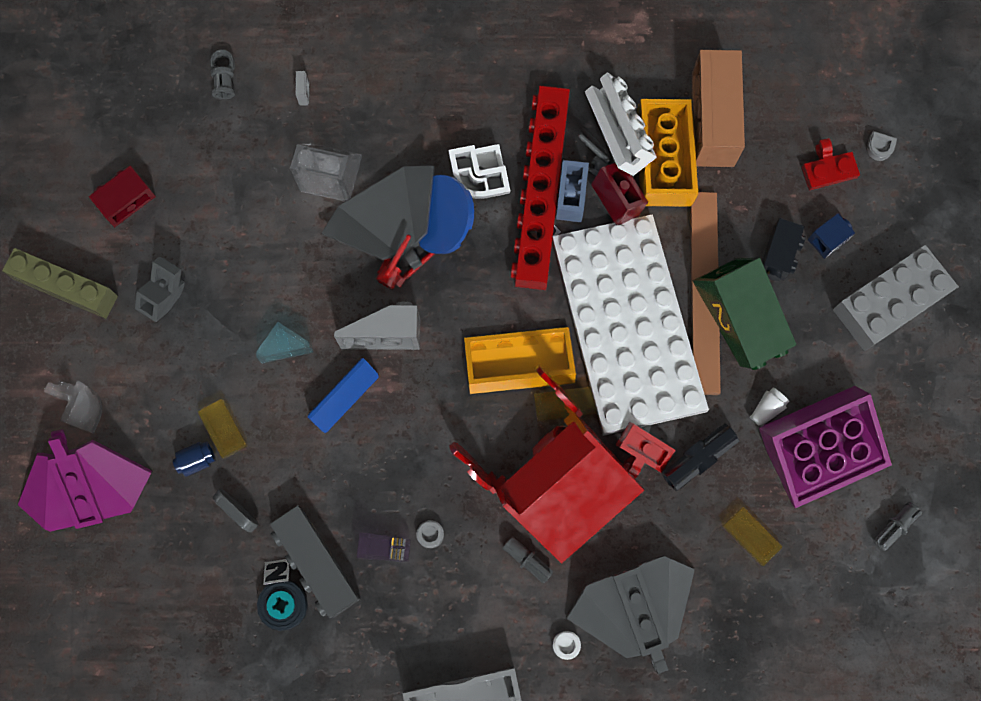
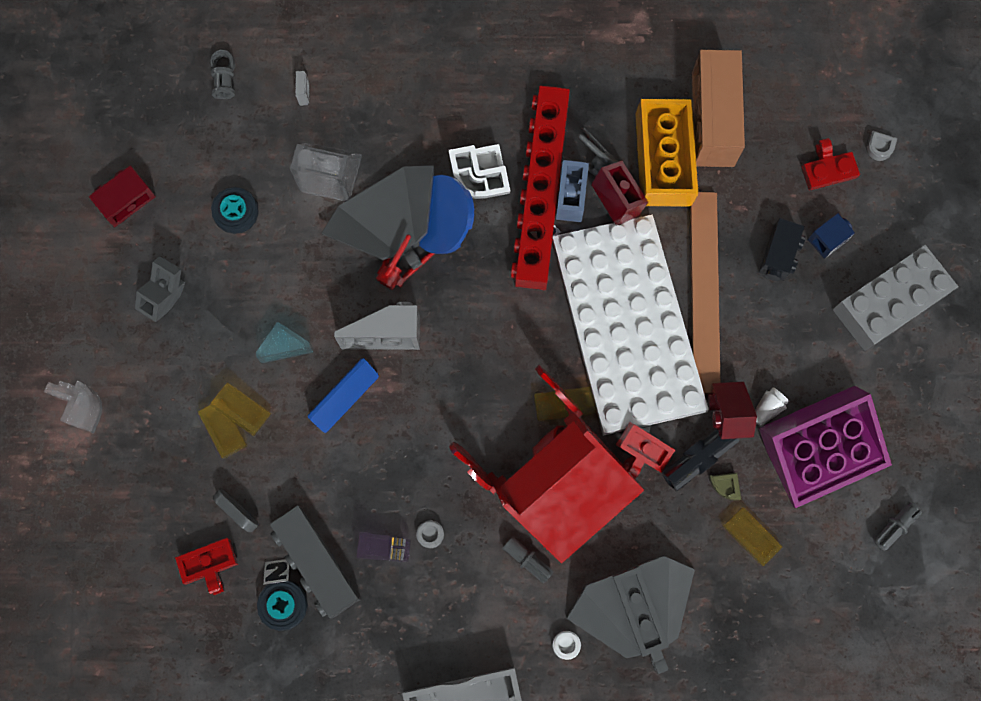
(60, 283): olive brick -> none
(81, 485): magenta panel -> none
(193, 458): dark blue brick -> none
(207, 563): none -> red plate
(229, 202): none -> black wheel
(240, 409): none -> clear yellow tile
(510, 360): light orange slope -> none
(621, 124): white brick -> none
(726, 486): none -> olive tile
(732, 410): none -> dark red brick
(746, 311): dark green slope -> none

